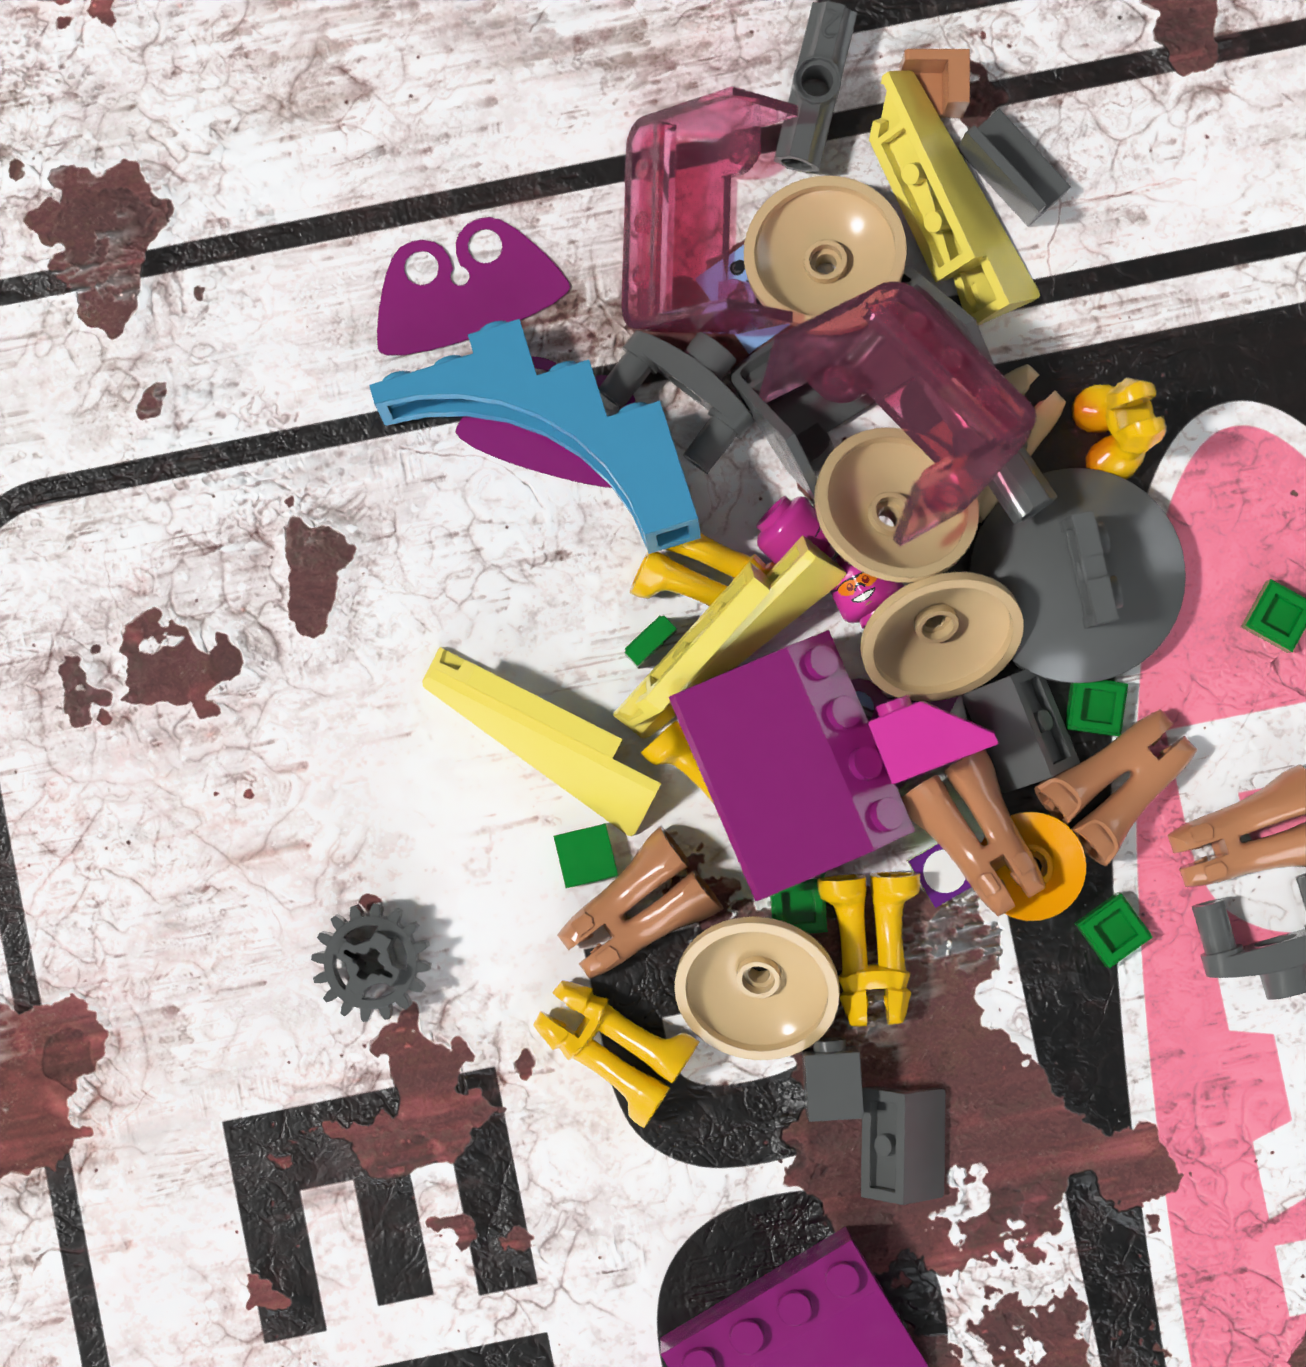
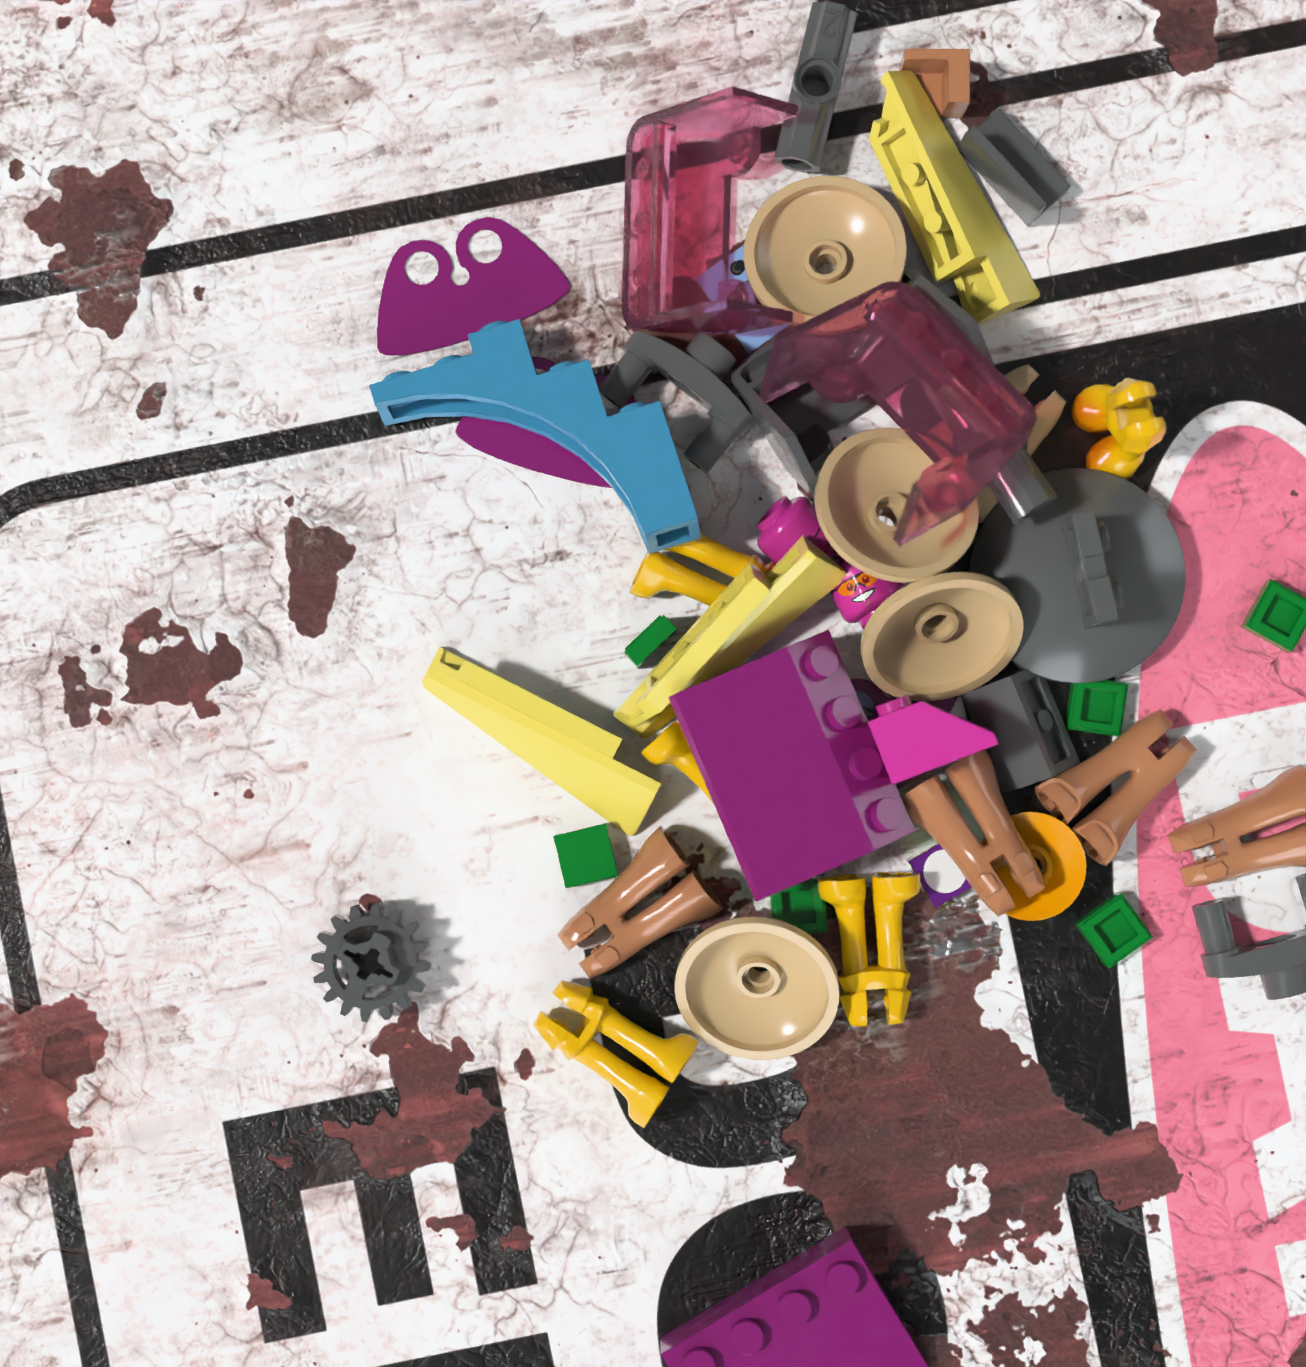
(832, 1081): dark grey brick -> none
(903, 1144): dark grey panel -> none

